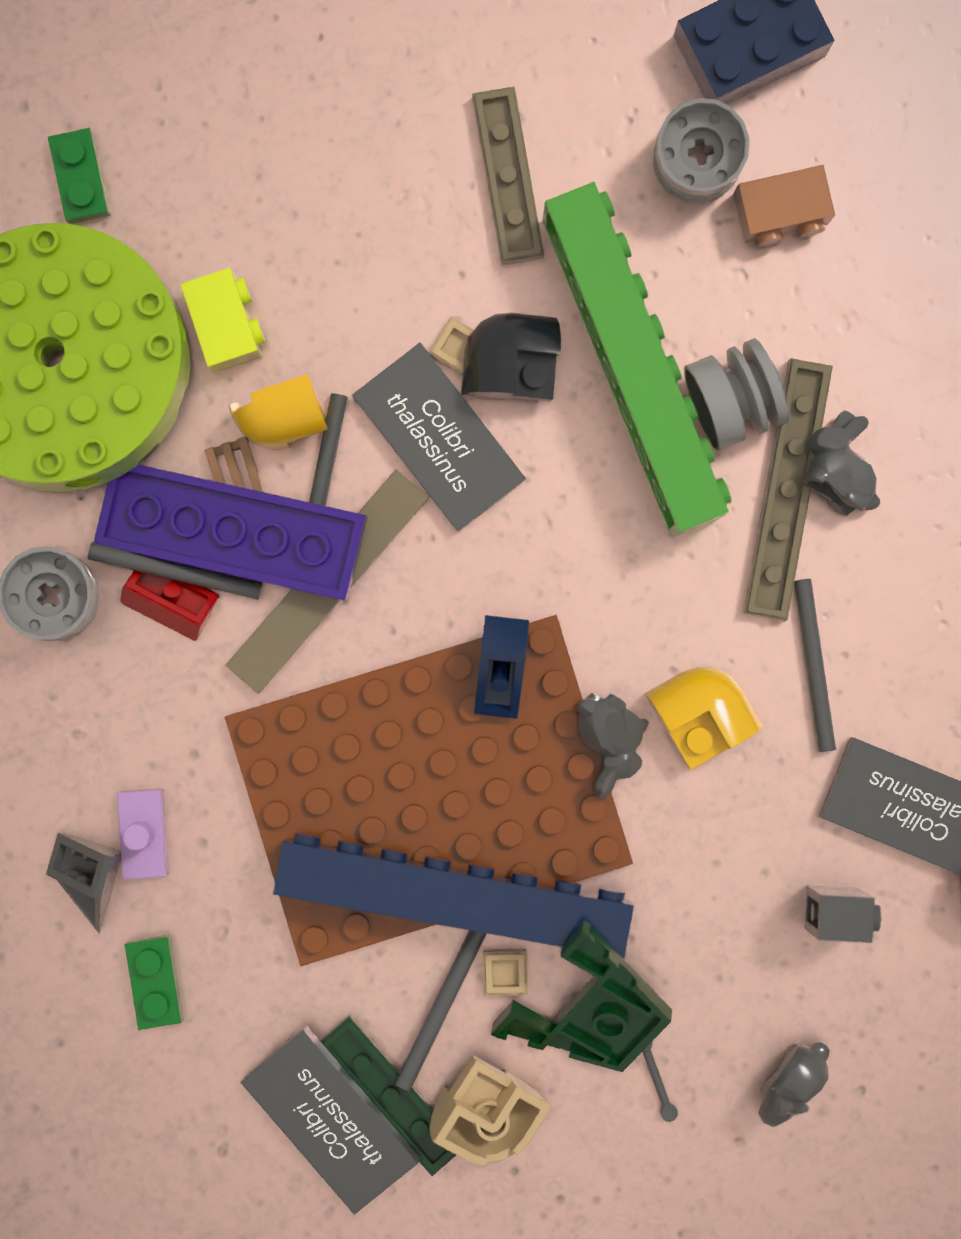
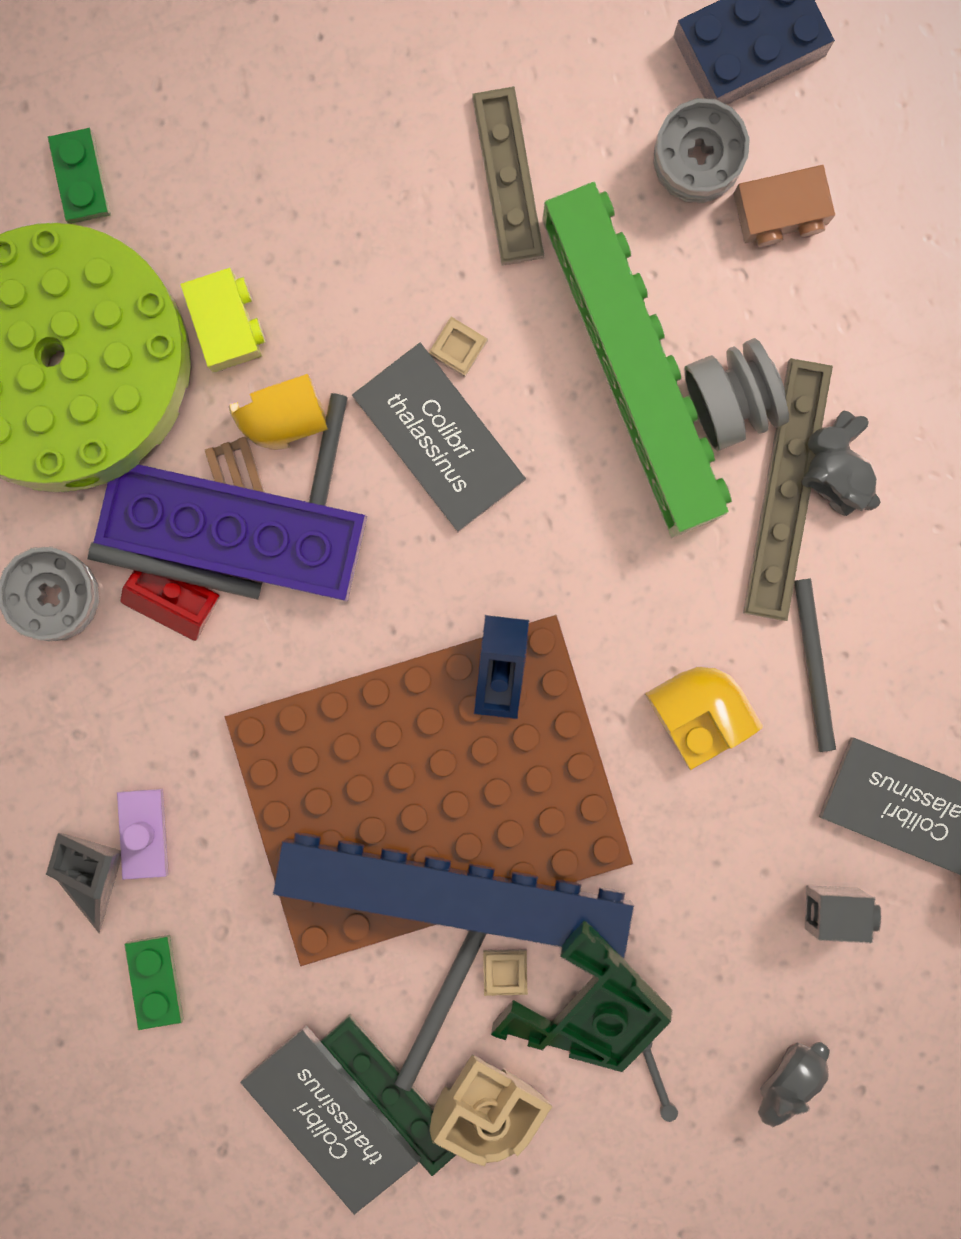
(303, 612): dark tan tile -> none
(512, 357): black brick -> none
(614, 734): dark grey animal -> none

